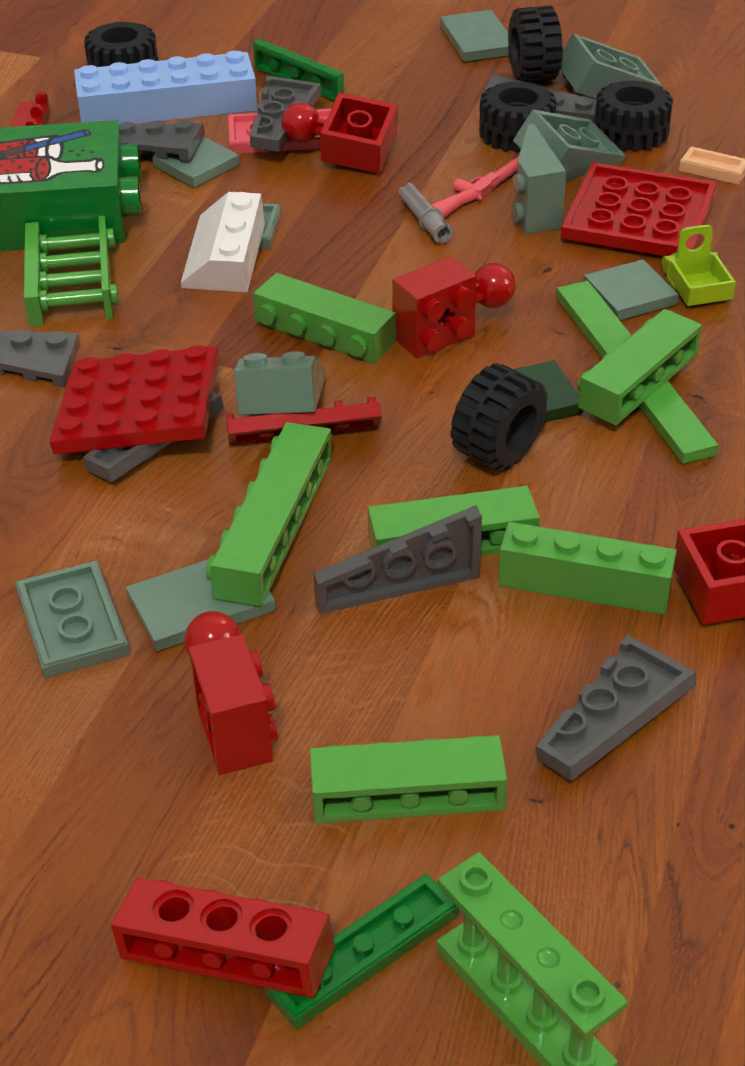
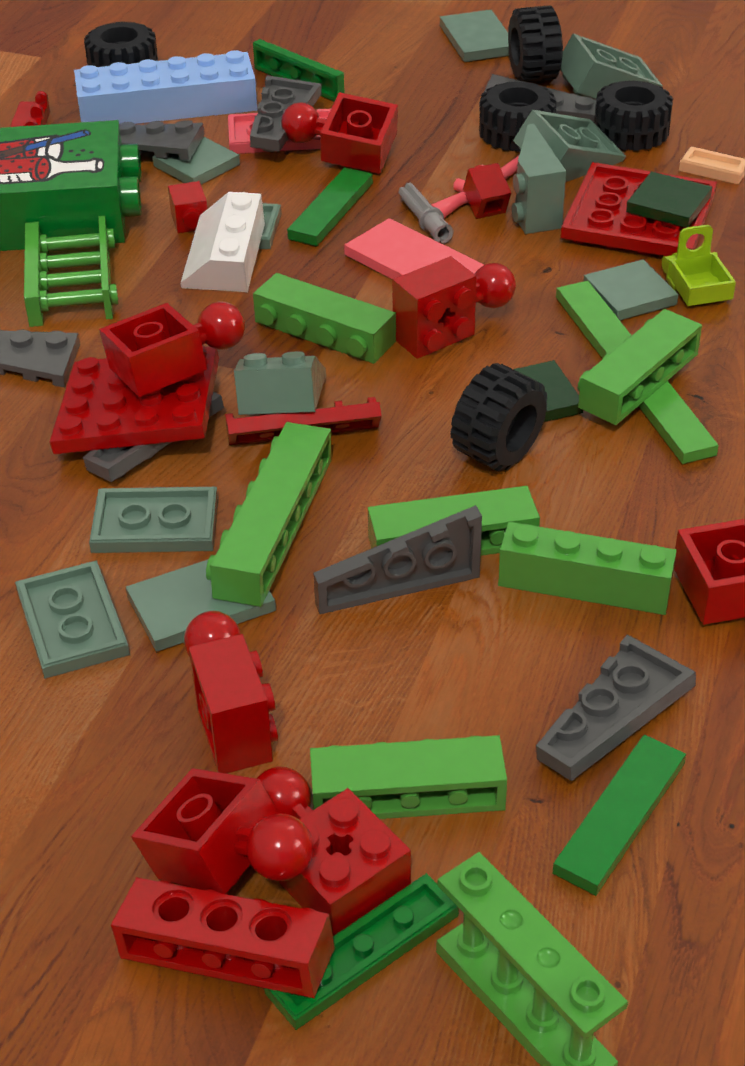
(154, 519): none -> sand green tile
(165, 347): none -> red brick
(186, 205): none -> red brick
(217, 828): none -> red brick
(330, 206): none -> green tile
(354, 853): none -> red brick
(400, 250): none -> coral tile
(487, 190): none -> red brick
(619, 815): none -> green tile
(669, 199): none -> dark green tile

